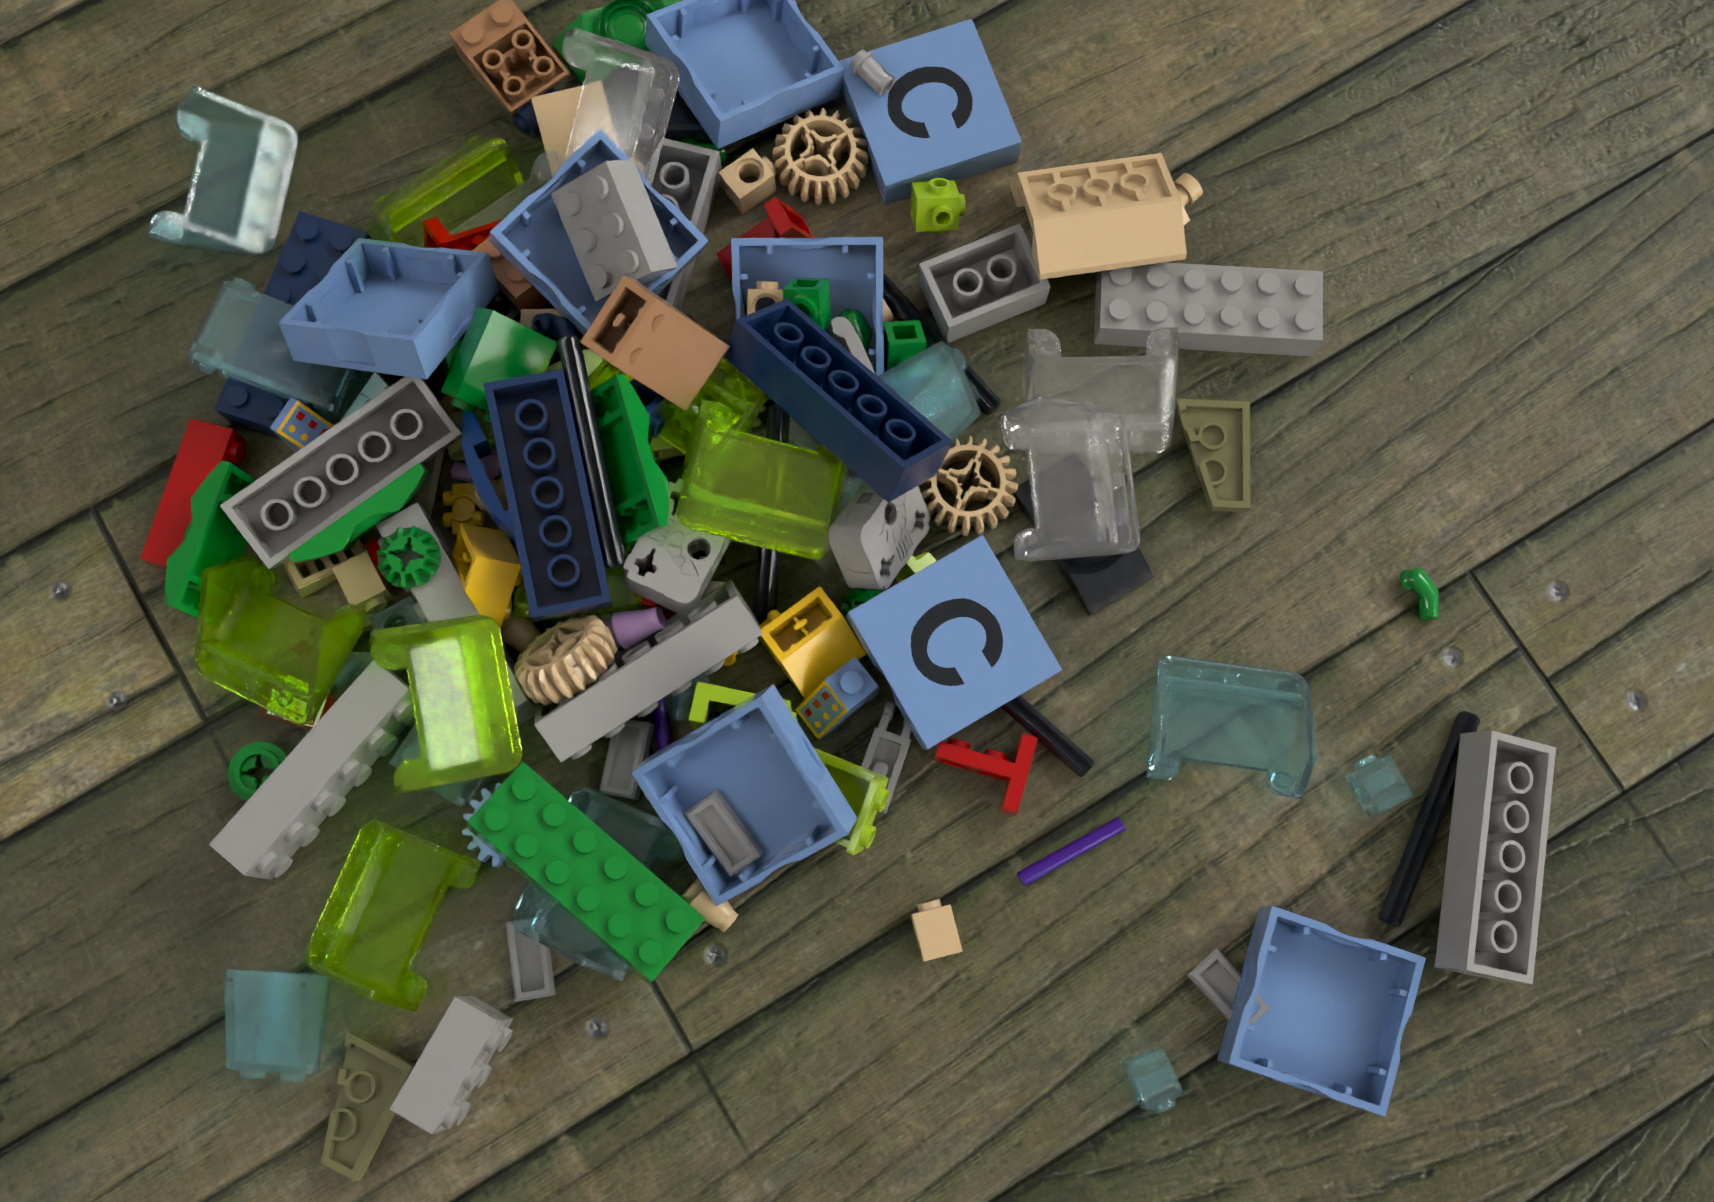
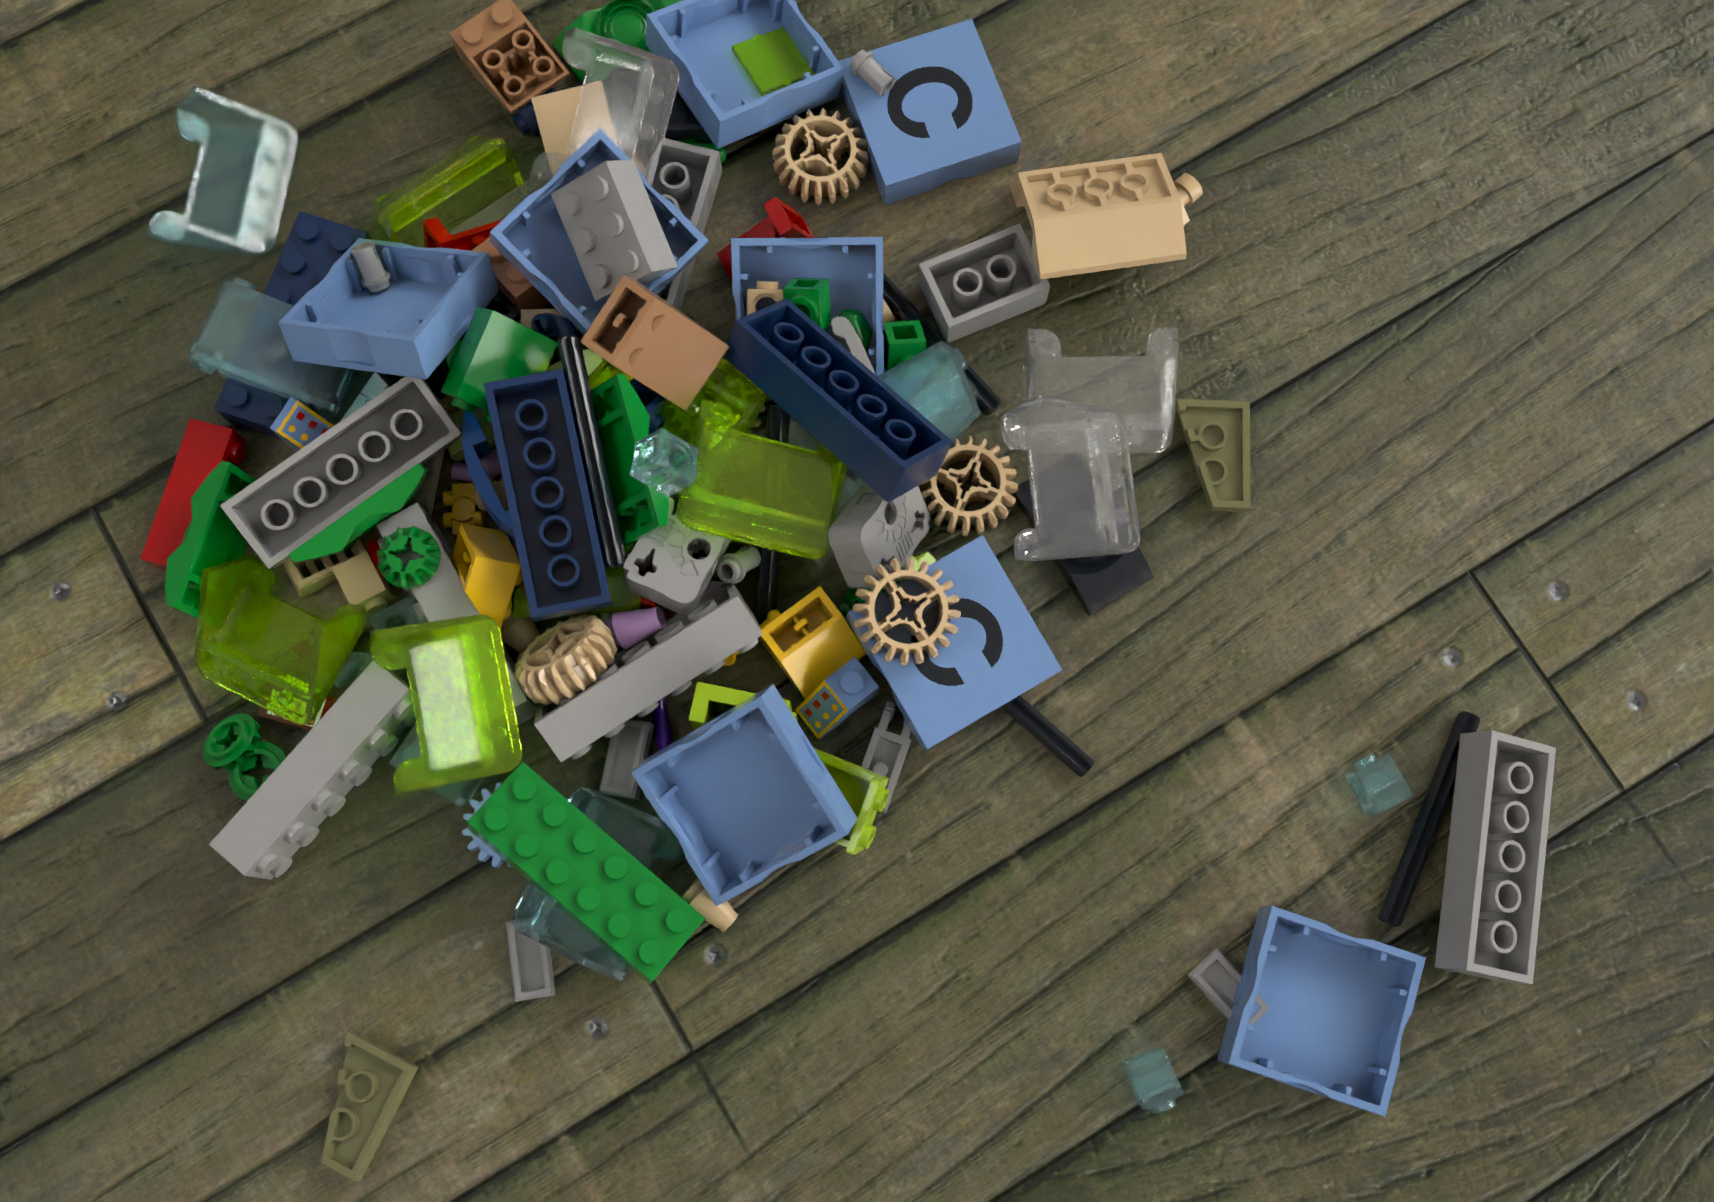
(224, 734): none -> green gear
(275, 1022): clear light blue slope -> none
(370, 267): none -> light grey pin
(385, 912): clear neon green windscreen -> none
(453, 1064): light grey brick -> none
(665, 462): none -> clear light blue brick
(682, 702): clear light blue arm -> none
(724, 832): light grey tile -> none
(735, 566): none -> light grey pin
(745, 194): tan brick -> none
(771, 61): none -> clear neon green piece
(916, 627): none -> tan gear
(935, 930): tan brick -> none
(936, 206): lime brick -> none
(993, 765): red bracket -> none
(1070, 851): dark purple bar -> none
(1212, 307): light grey brick -> none
(1233, 720): clear light blue windscreen -> none
(1425, 588): green arm -> none

